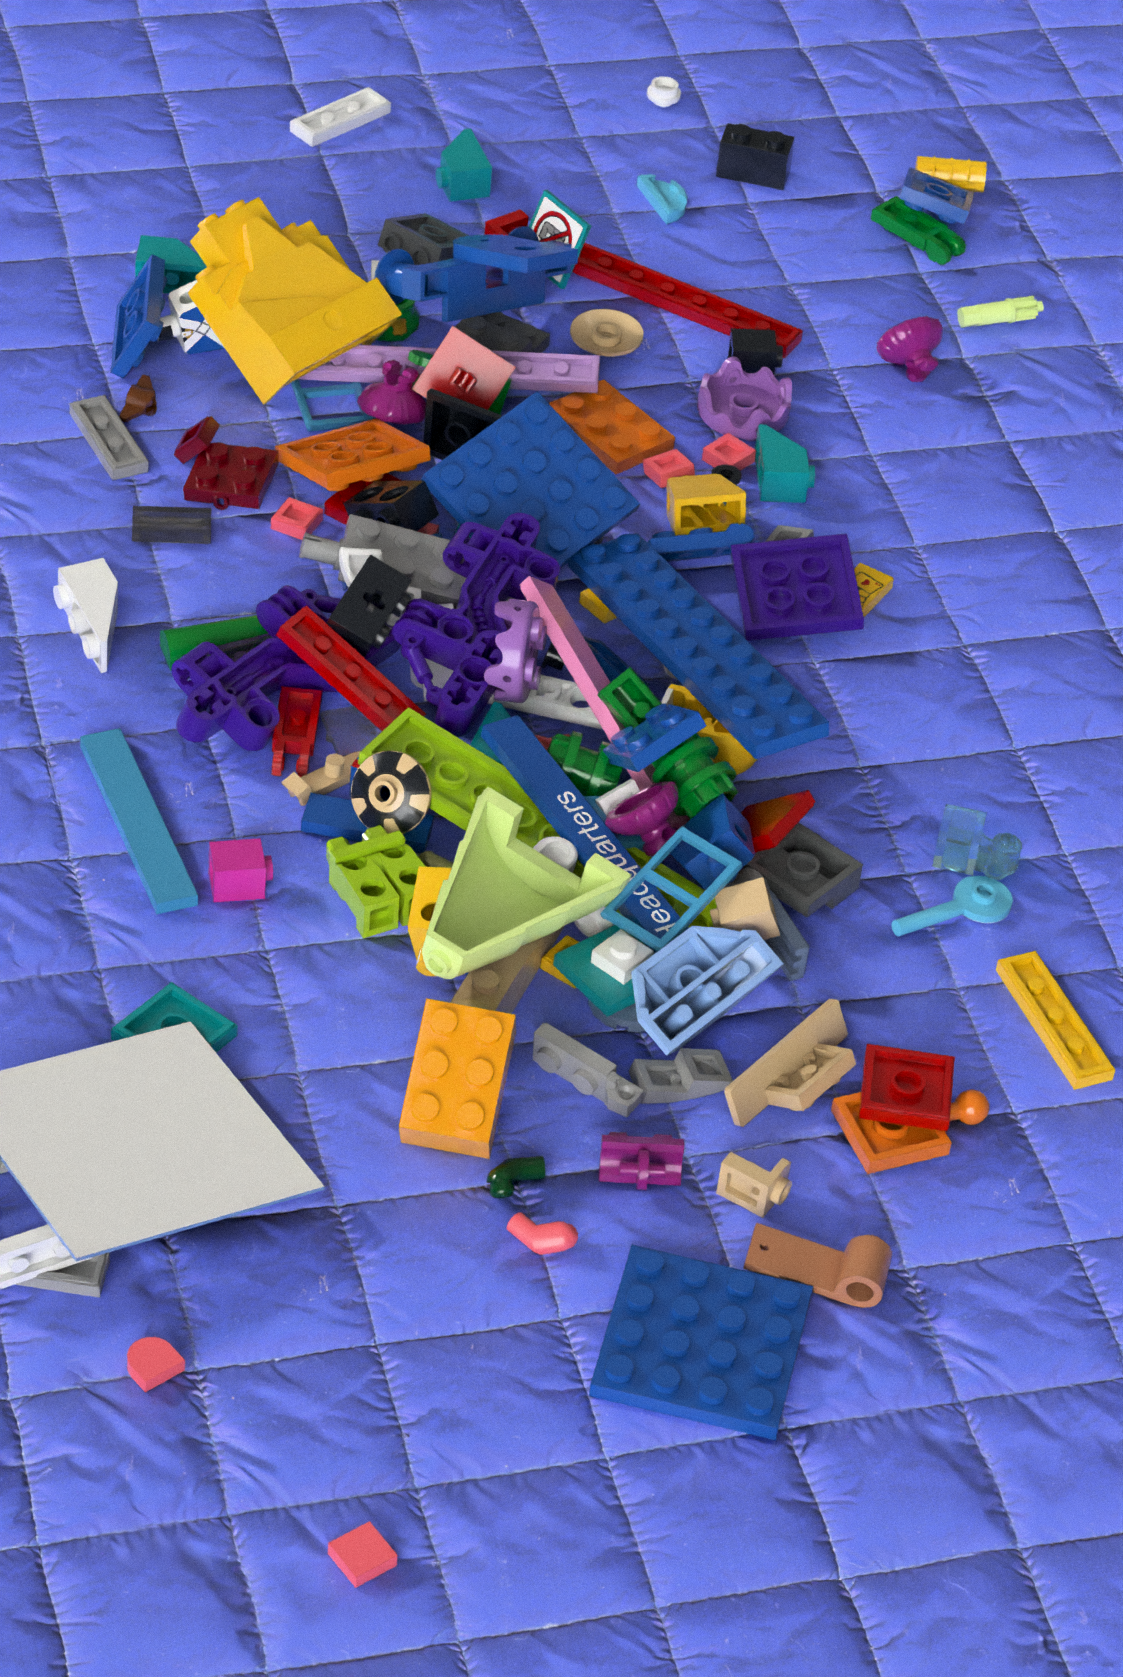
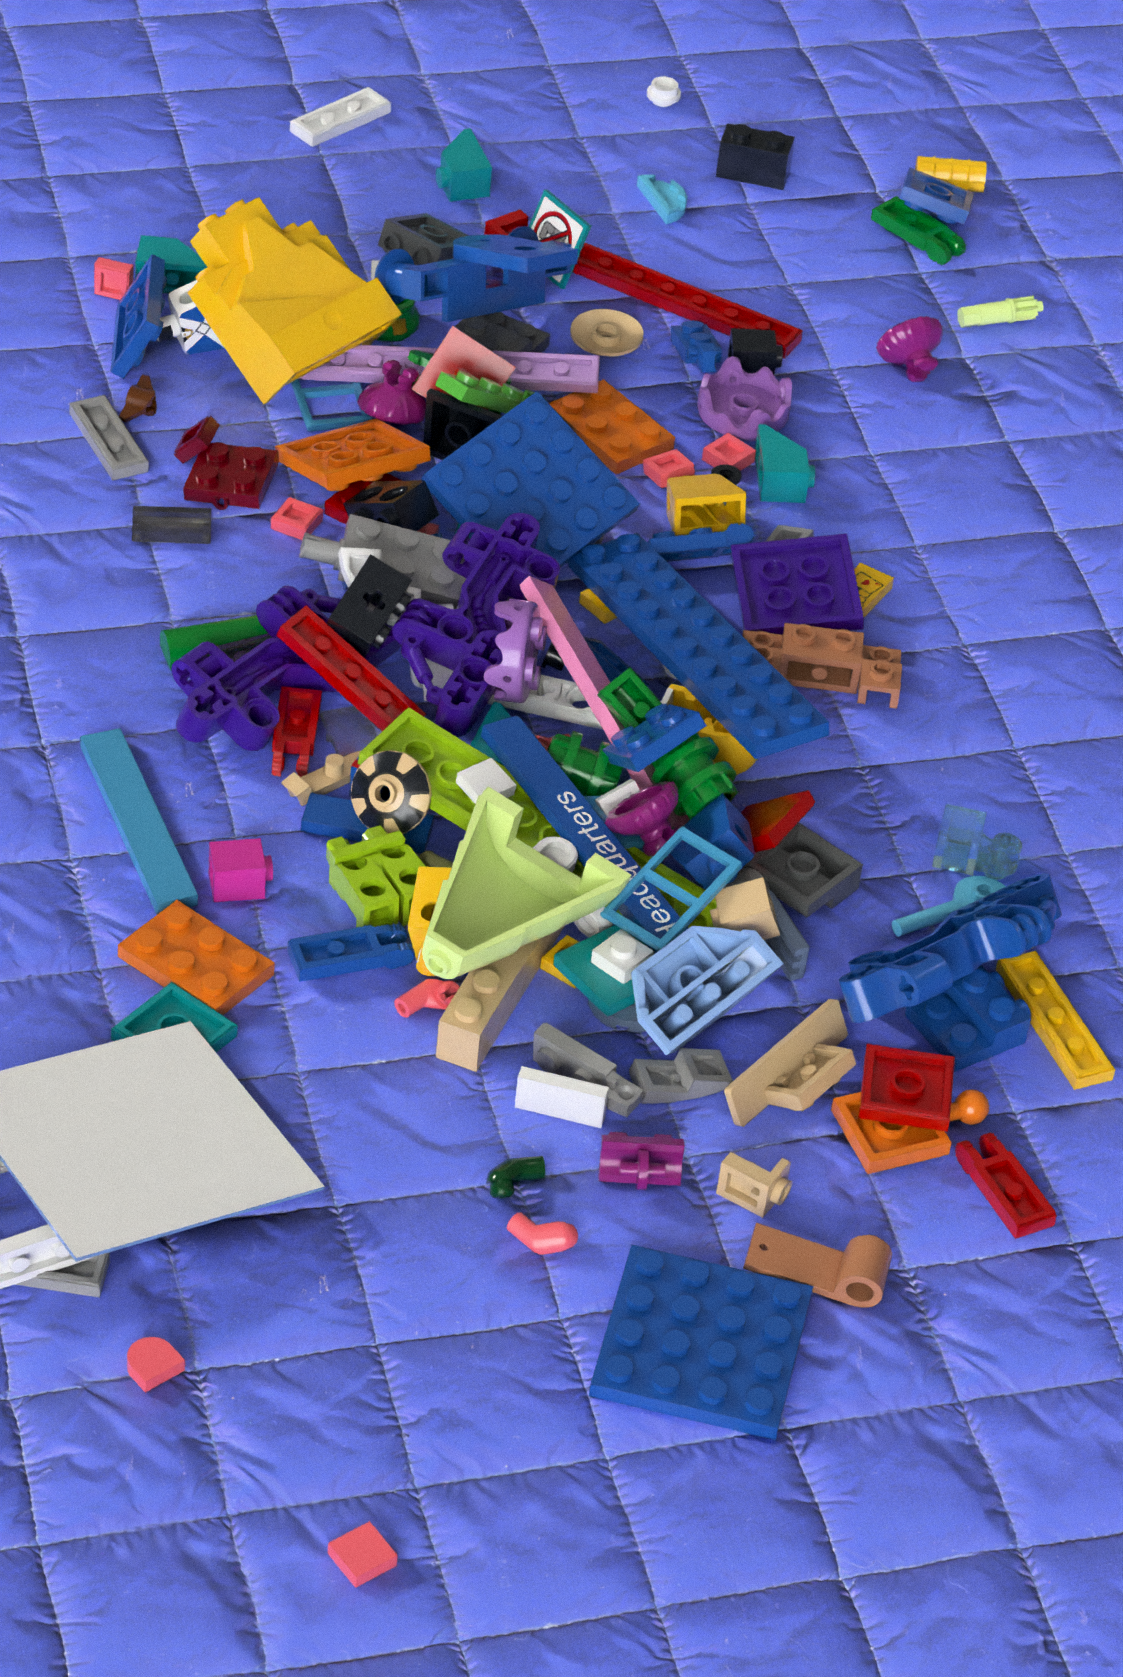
(91, 601): white slope -> none
(112, 278): none -> coral tile
(196, 957): none -> orange plate
(350, 951): none -> blue hinge
(427, 994): none -> coral arm
(457, 1078): light orange brick -> none
(482, 392): none -> bright green plate
(483, 775): none -> white tile
(561, 1097): none -> white tile
(696, 345): none -> blue hinge
(830, 660): none -> nougat bracket
(972, 1019): none -> blue plate
(980, 932): none -> blue beam
(1006, 1186): none -> red hinge

